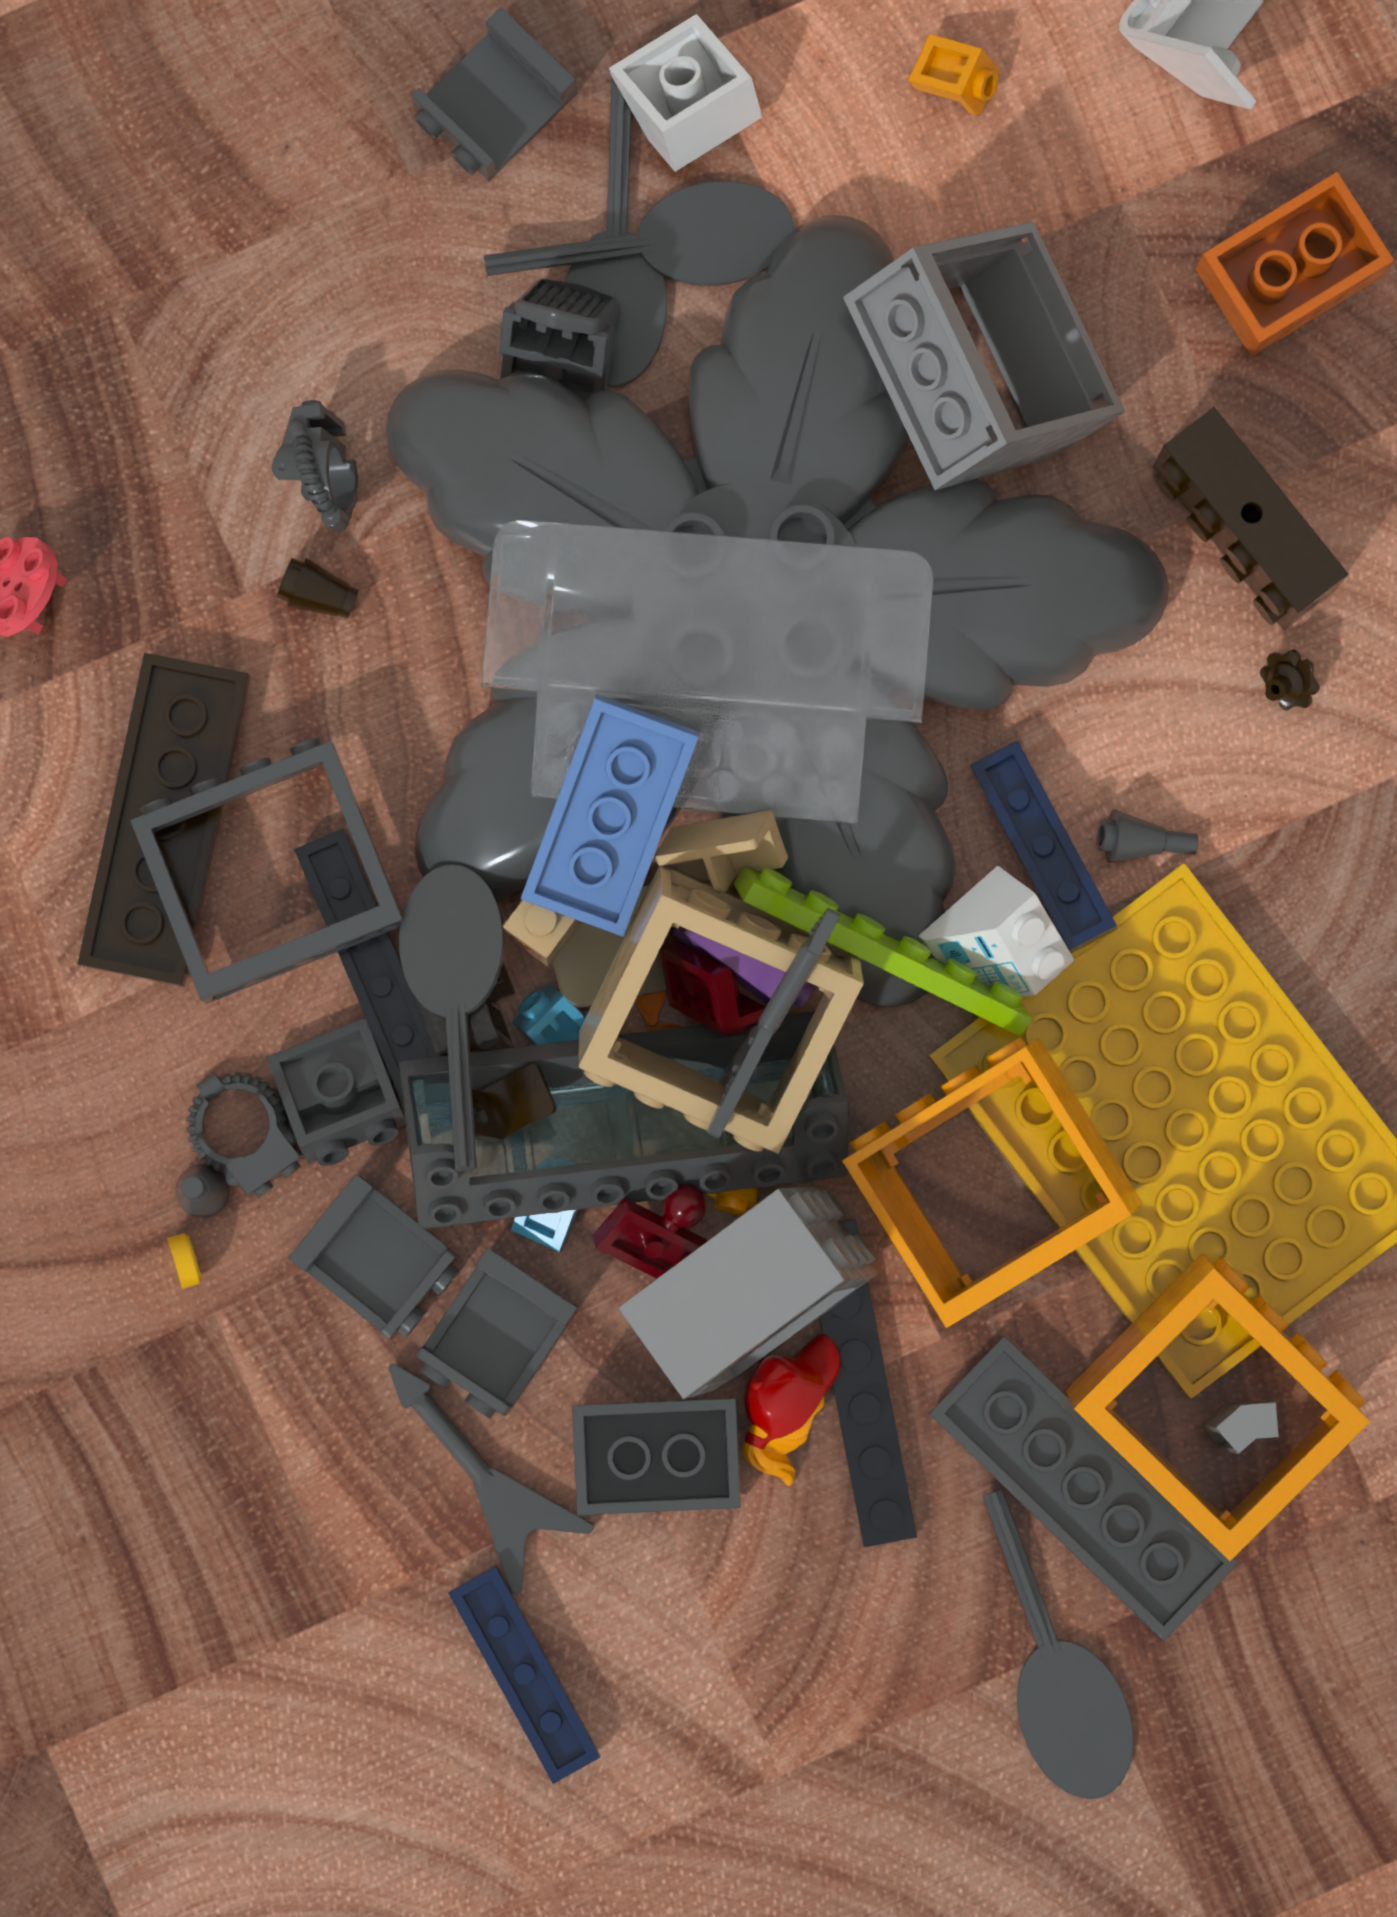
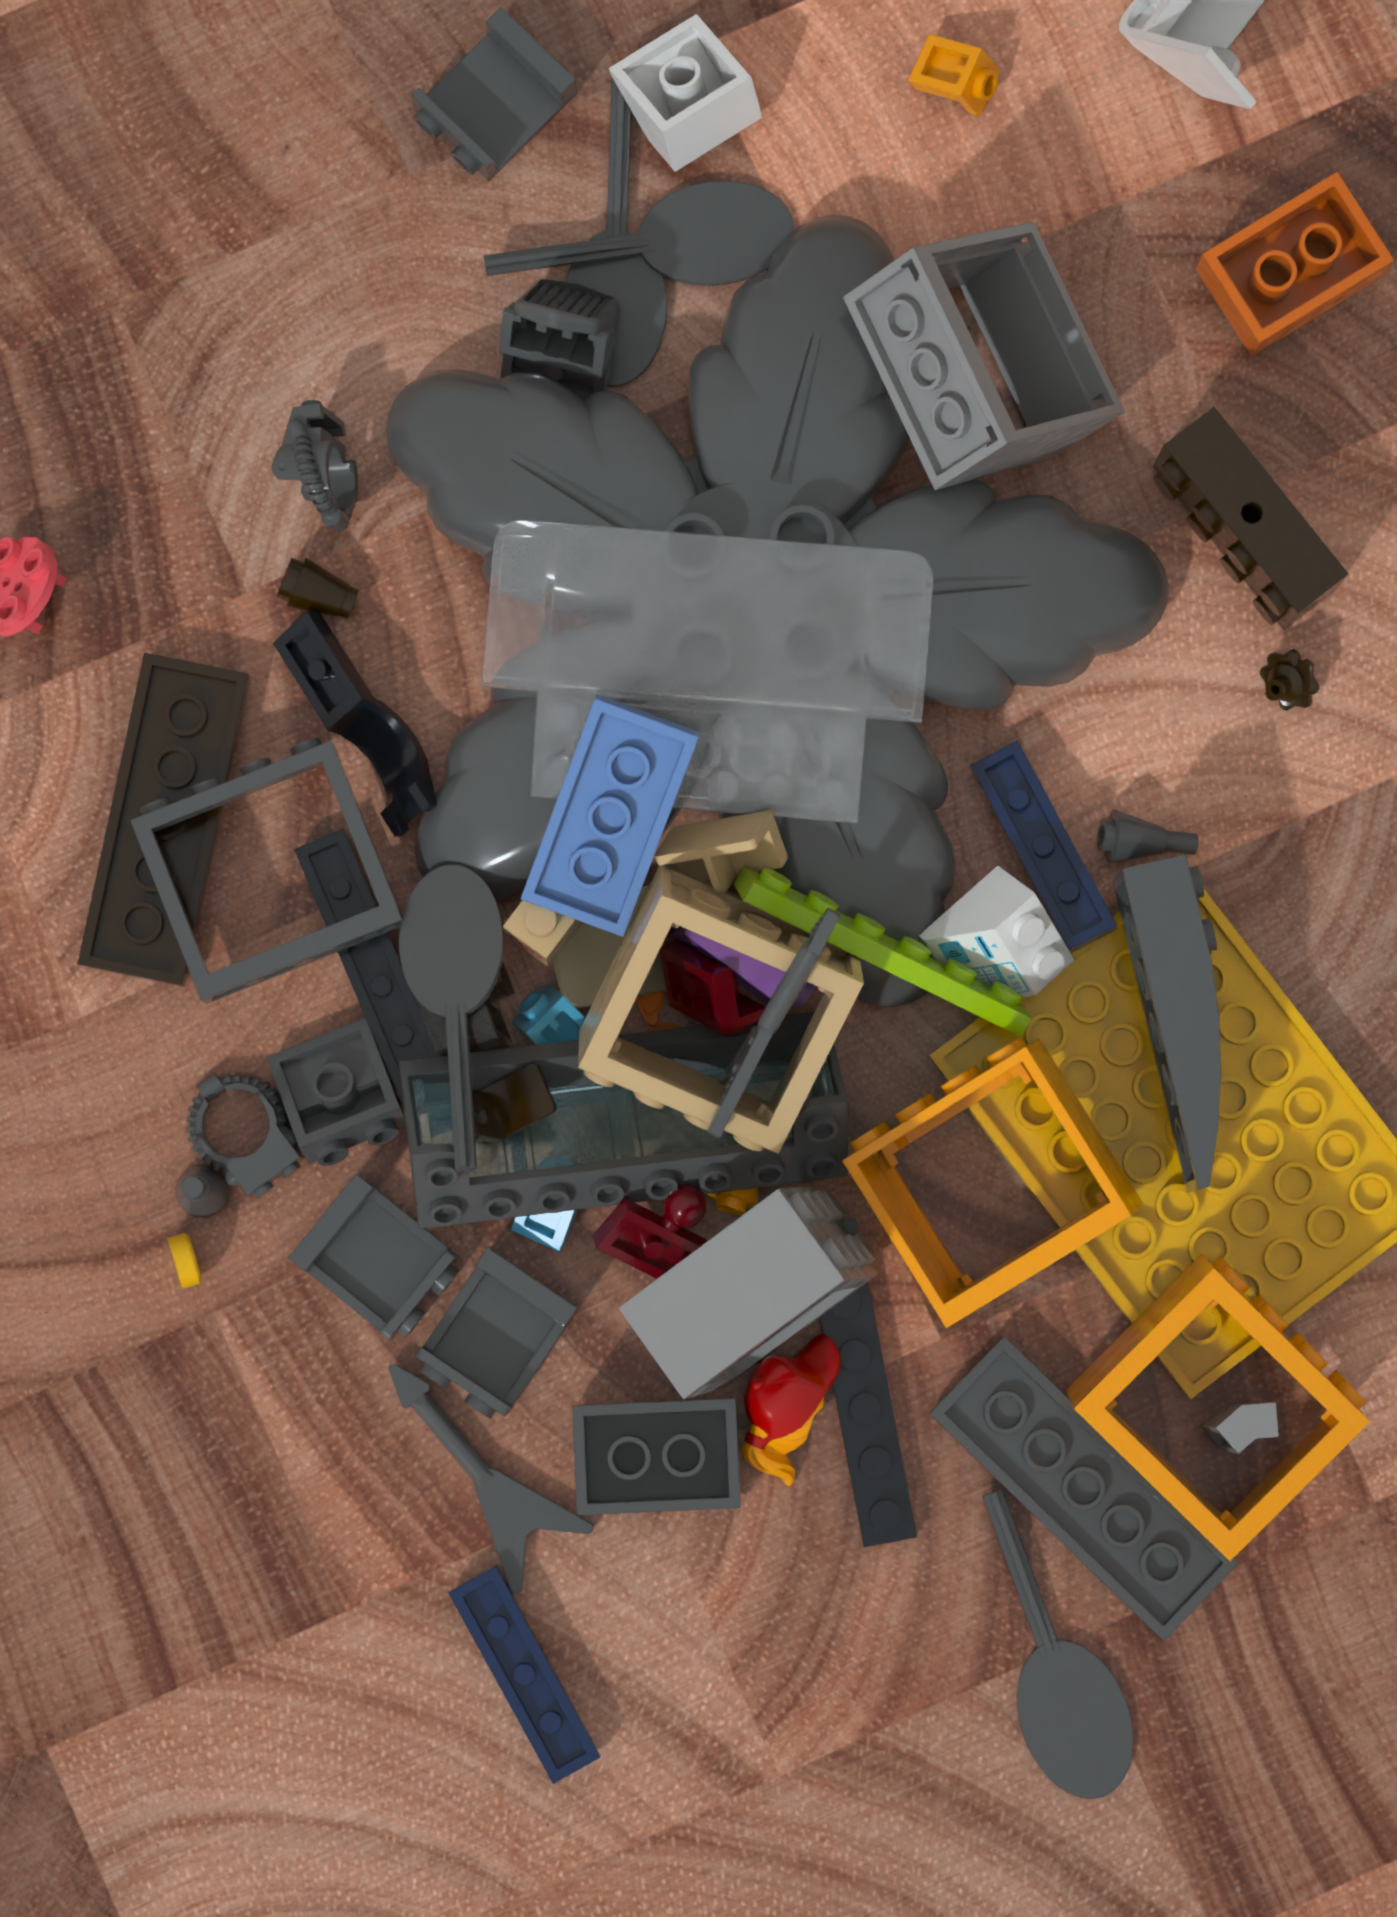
(353, 712): none -> black piece
(1179, 1000): none -> dark grey slope

